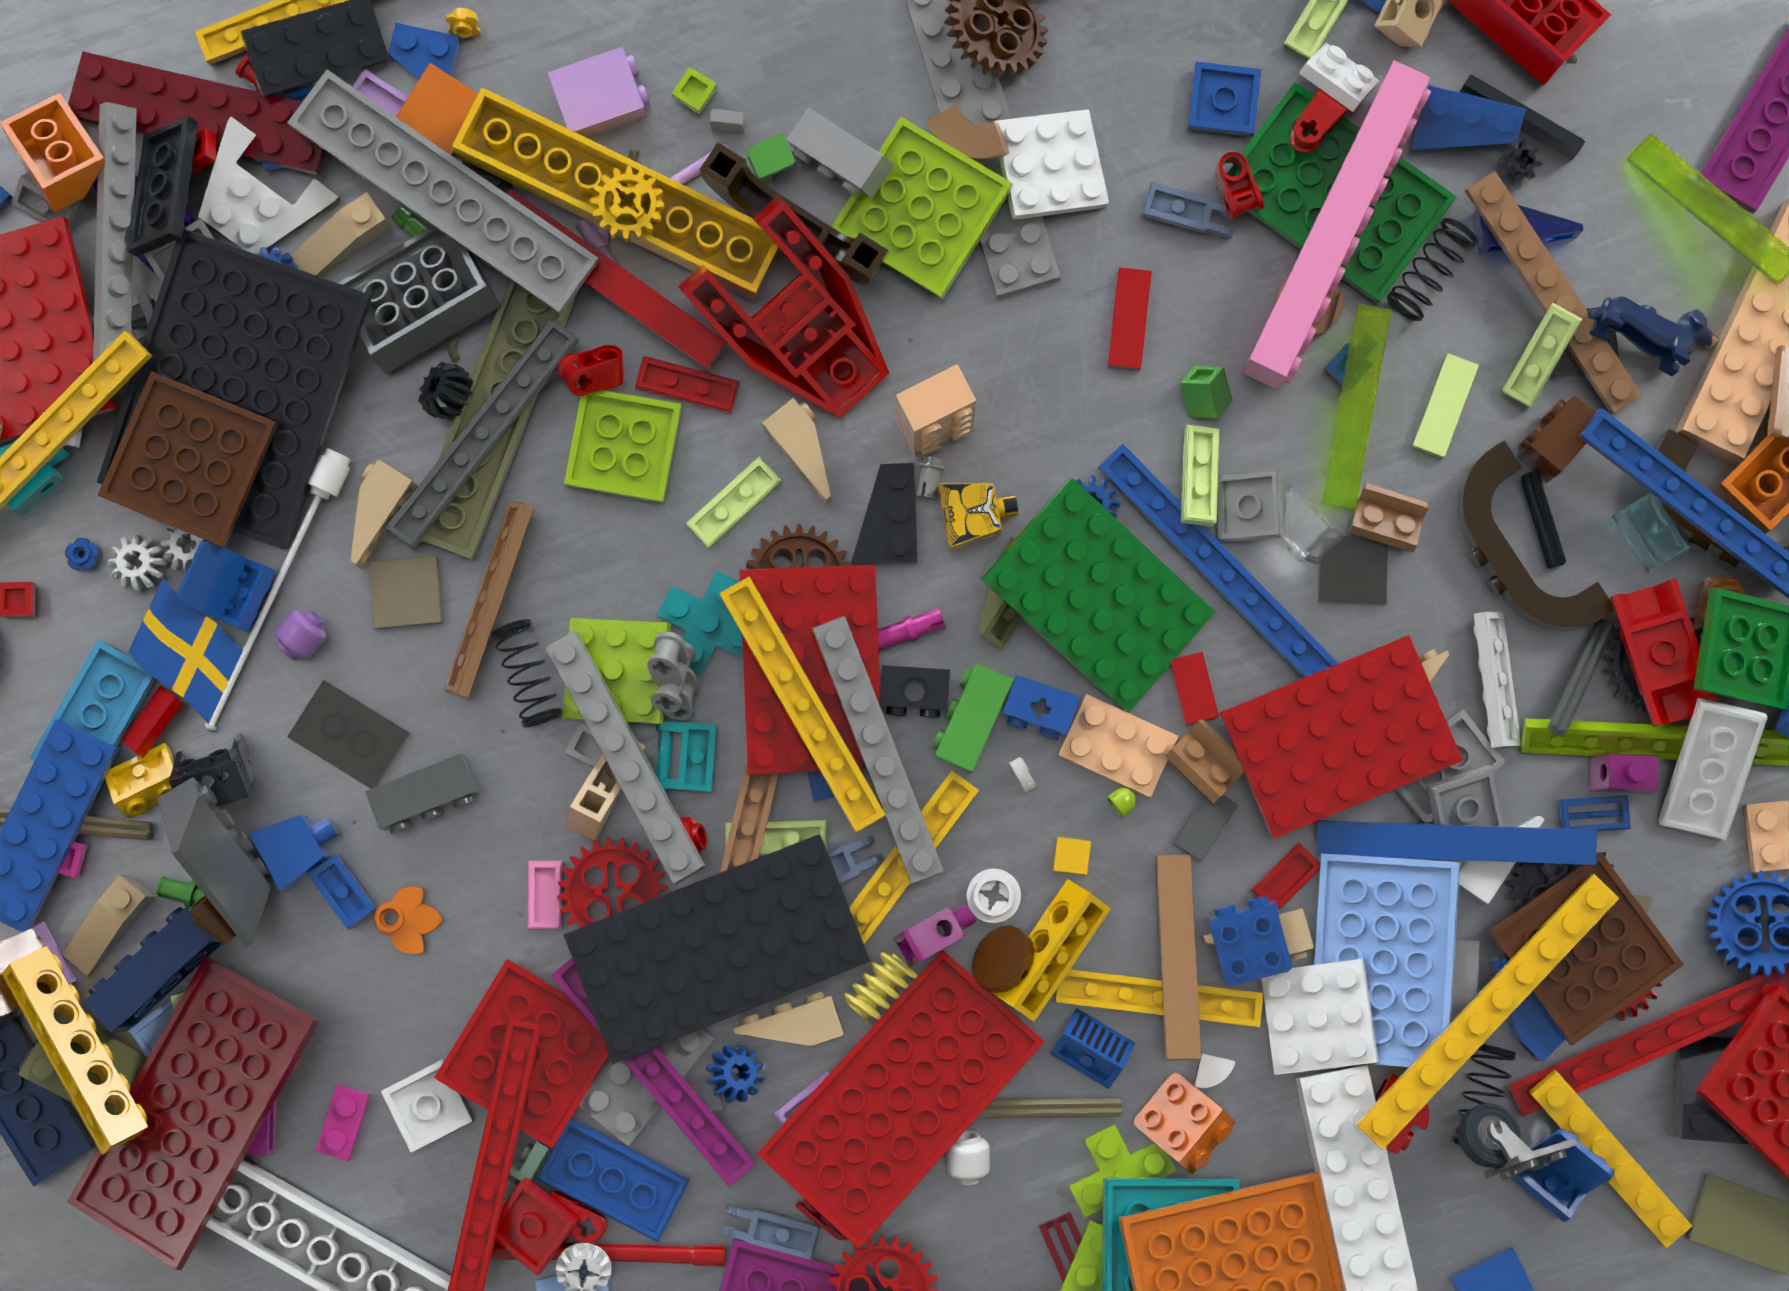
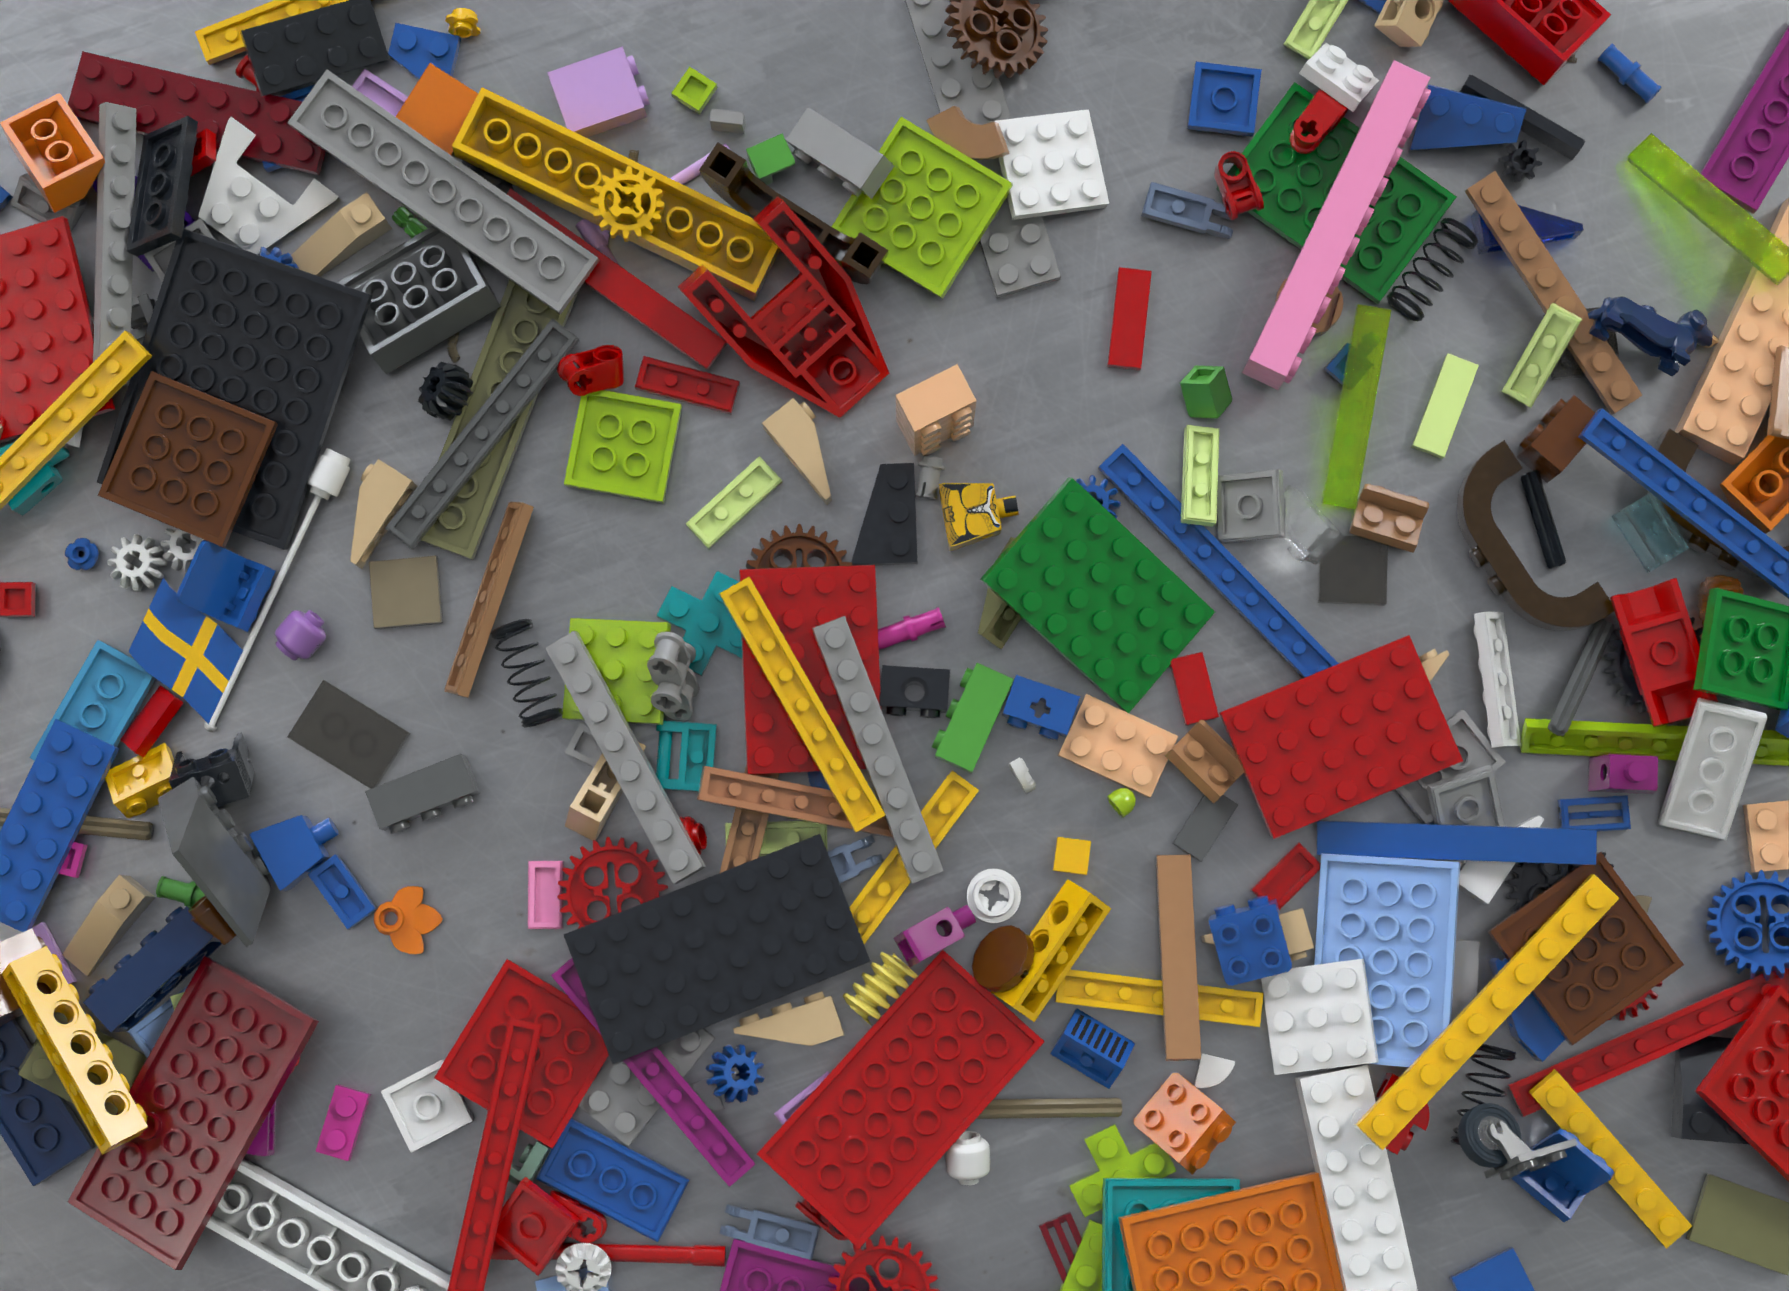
(778, 799): none -> nougat plate
(1629, 73): none -> blue pin

